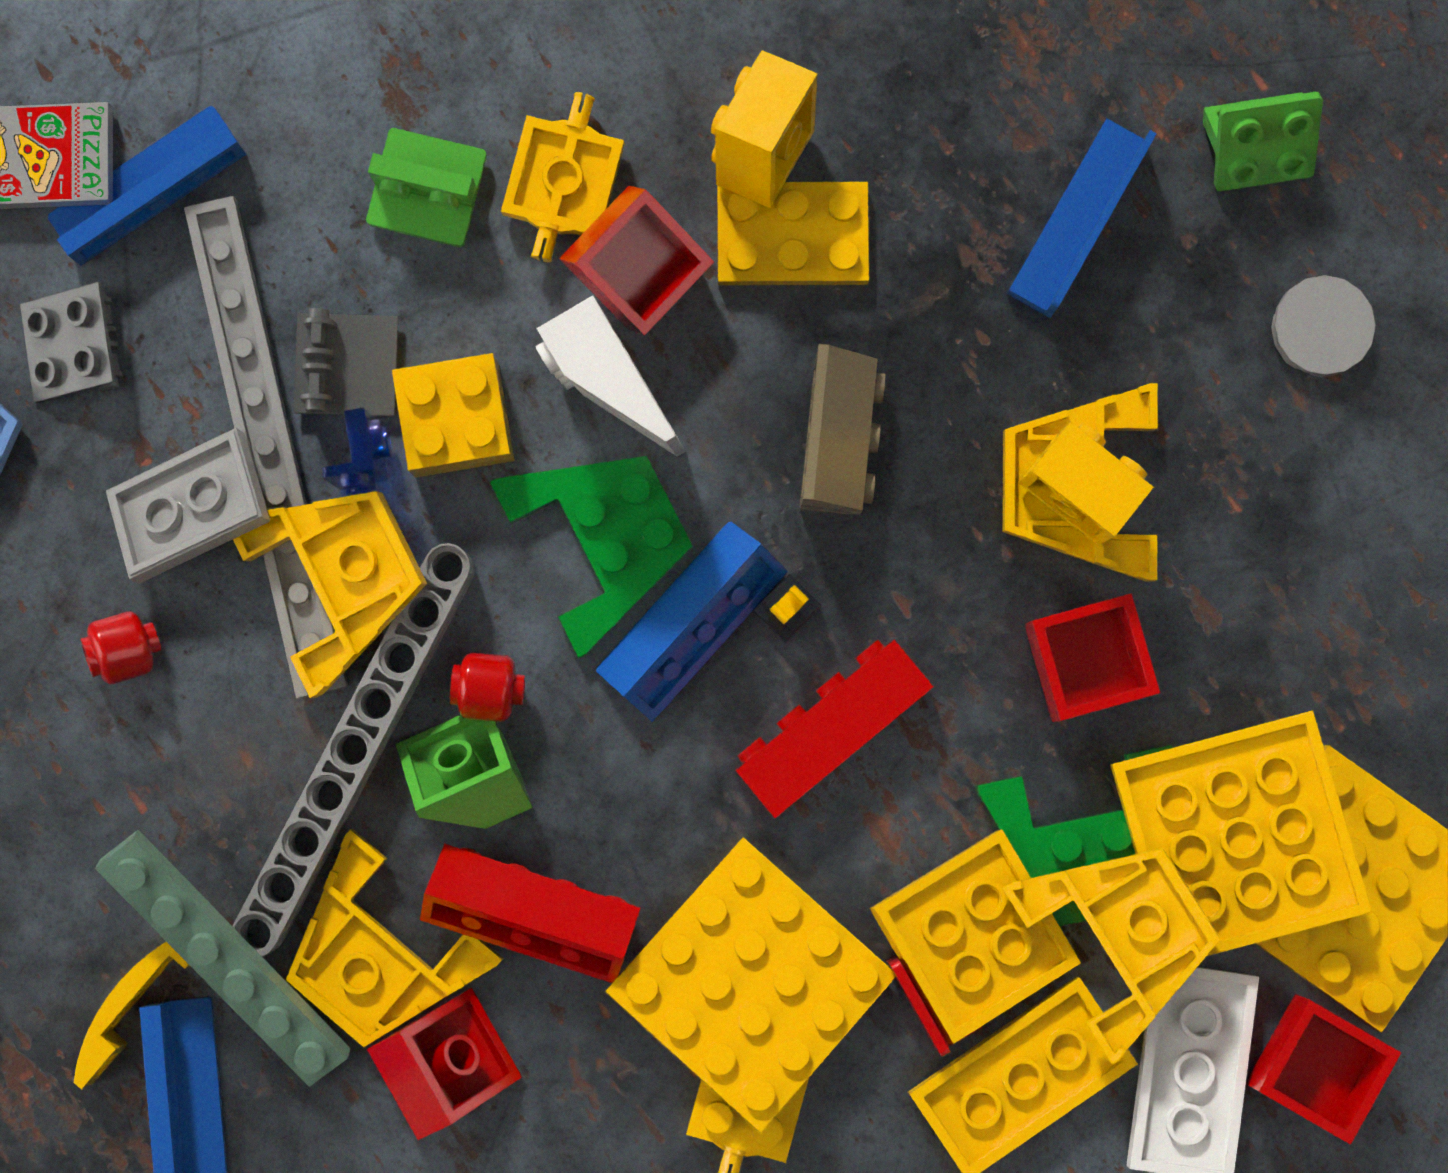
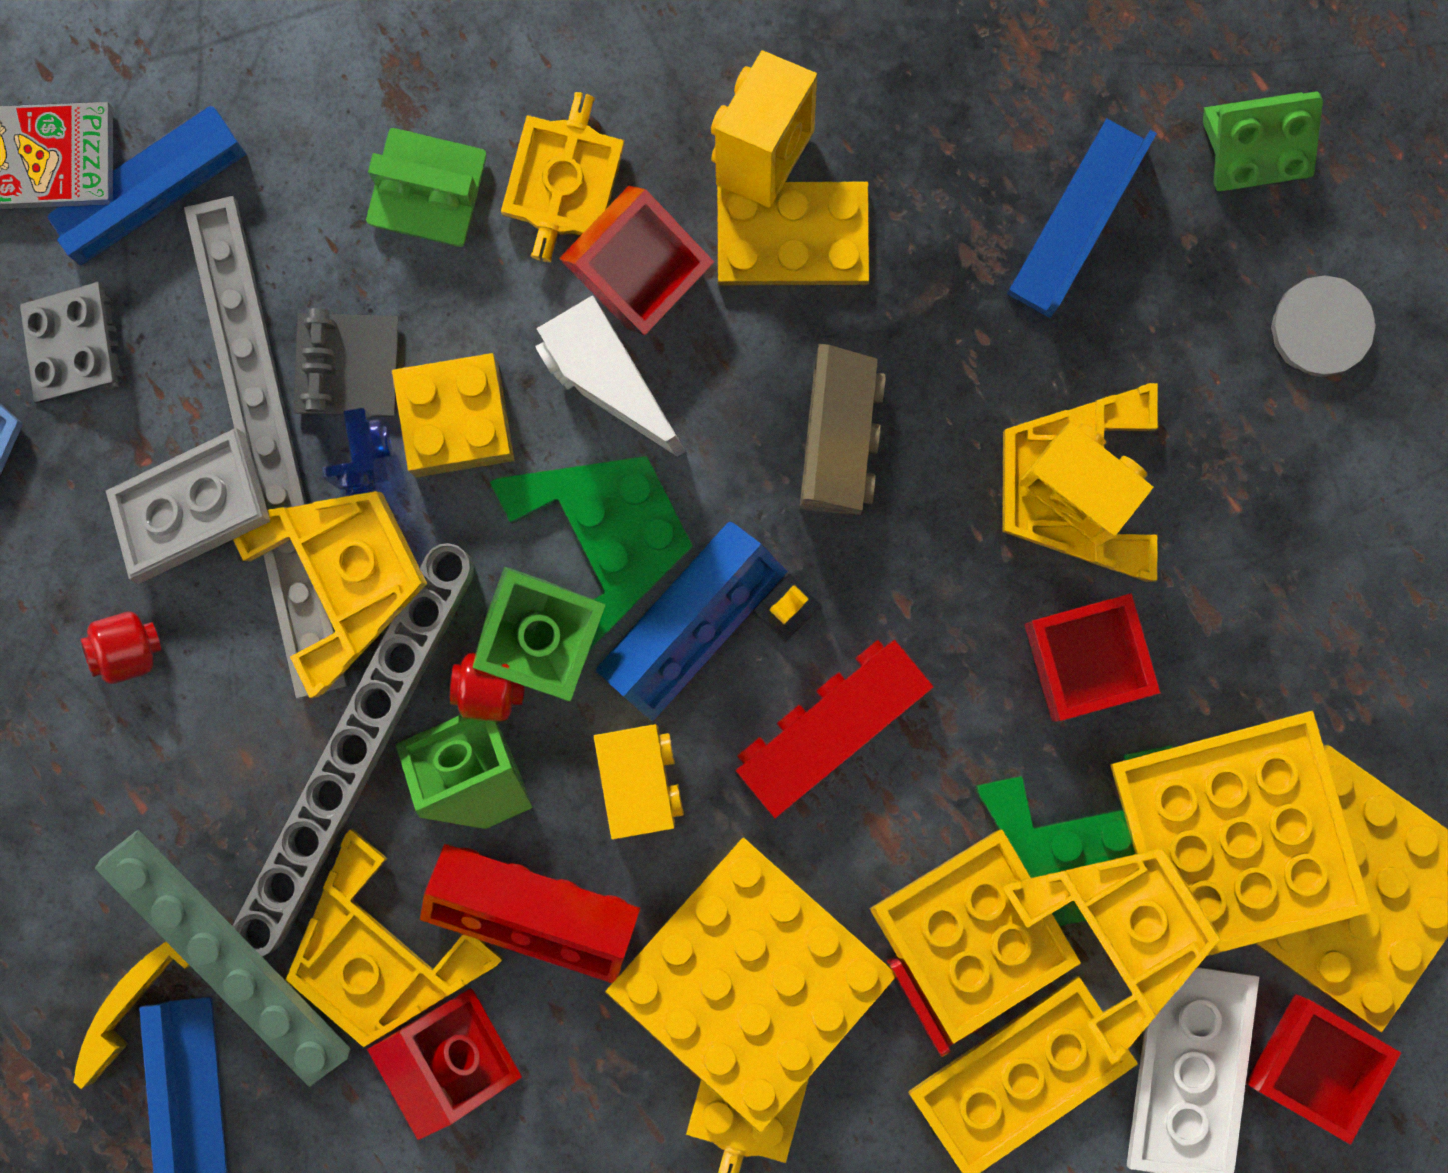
(538, 633): none -> bright green slope
(637, 781): none -> yellow brick

